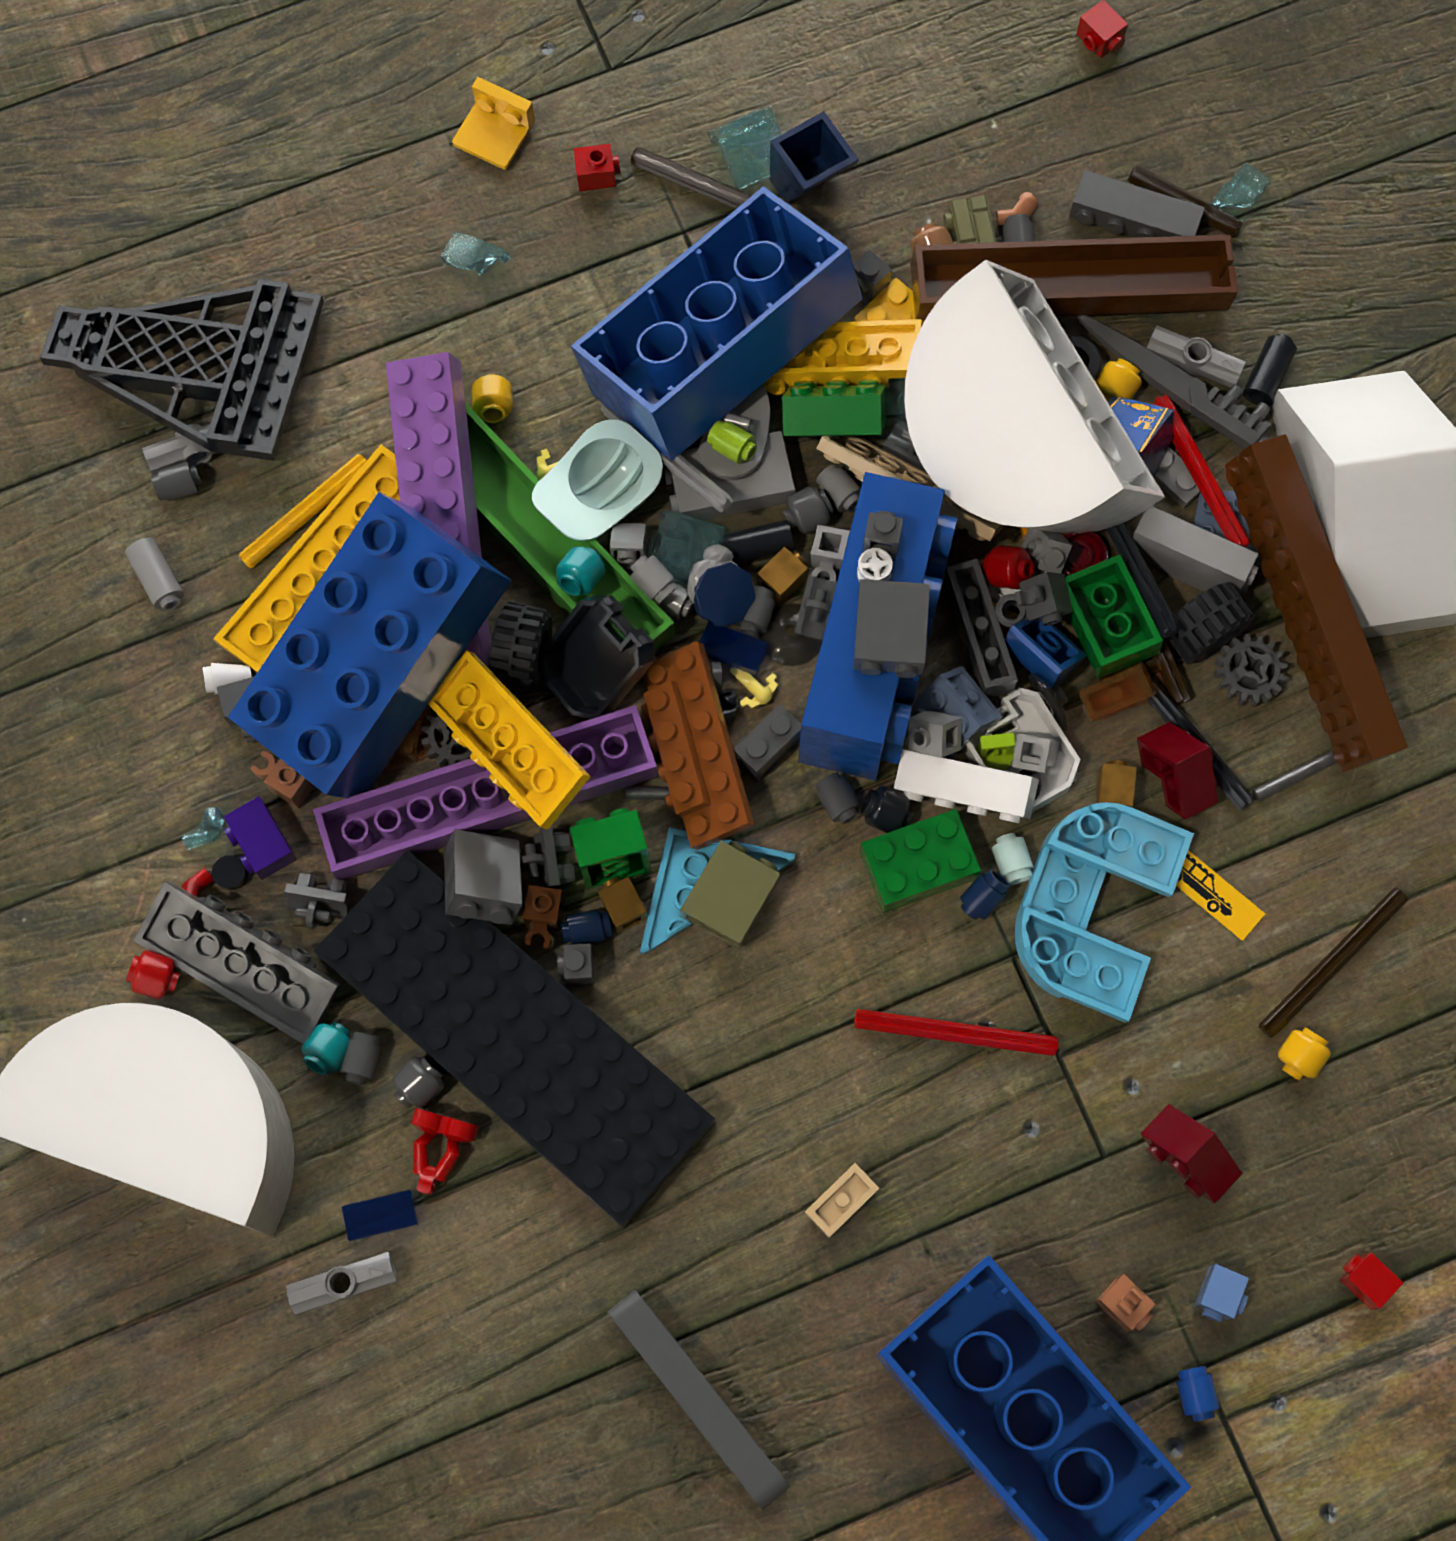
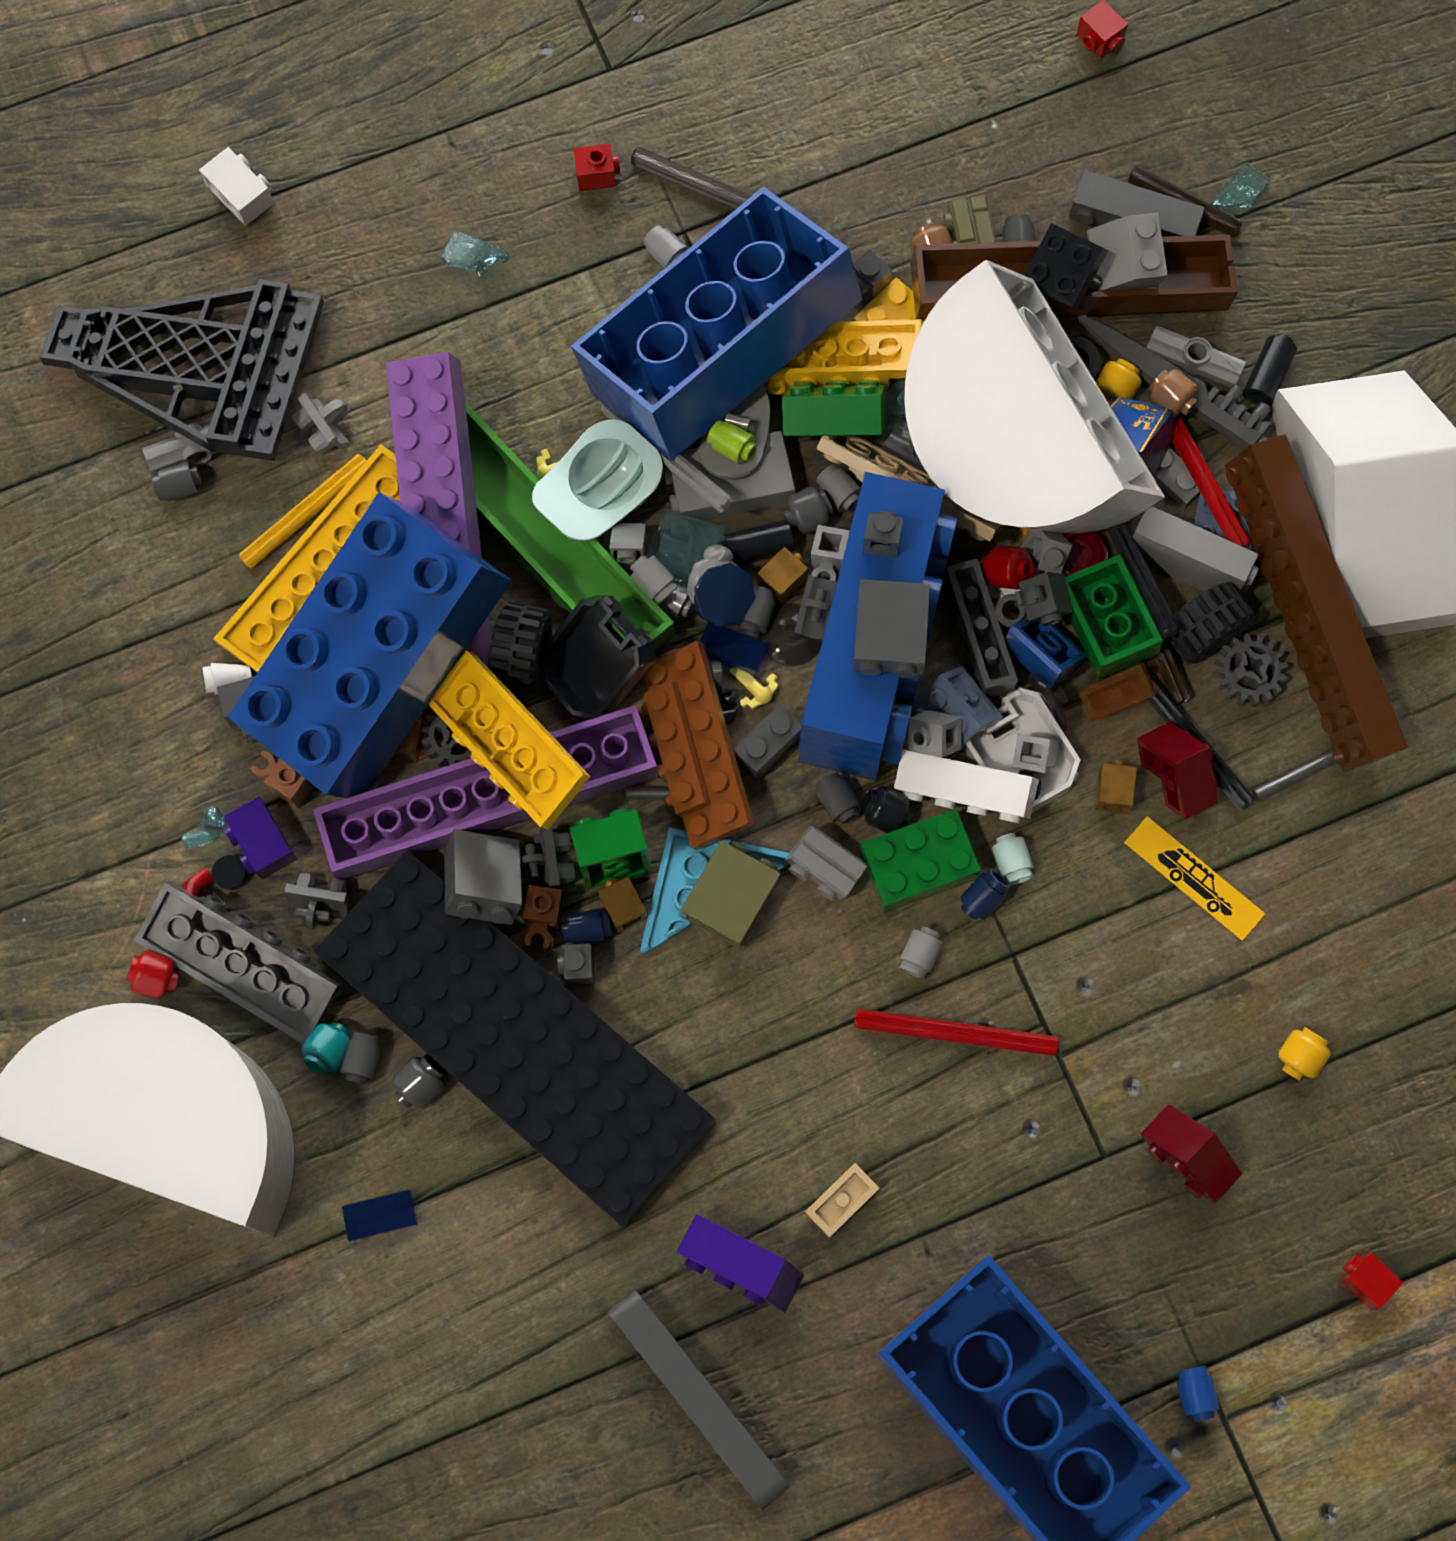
(154, 574): light grey brick -> none
(237, 186): none -> white brick
(320, 1289): light grey piece -> none
(326, 420): none -> light grey hips
(435, 1125): red piece -> none
(492, 398): yellow head -> none
(495, 124): yellow bracket -> none
(580, 571): teal head -> none
(663, 245): none -> light grey brick
(739, 1263): none -> dark purple wedge
(747, 145): clear light blue bracket -> none
(808, 156): dark blue slope -> none
(825, 863): none -> light grey brick
(875, 560): white wheel -> none
(921, 952): none -> light grey brick
(997, 750): lime tile -> none
(1026, 205): nougat arm -> none
(1063, 893): medium azure plate -> none
(1066, 266): none -> black plate
(1126, 1304): nougat brick -> none
(1134, 252): none -> light grey slope
(1174, 392): none -> medium nougat head
(1222, 1294): medium blue brick -> none
(1333, 962): dark brown axle -> none

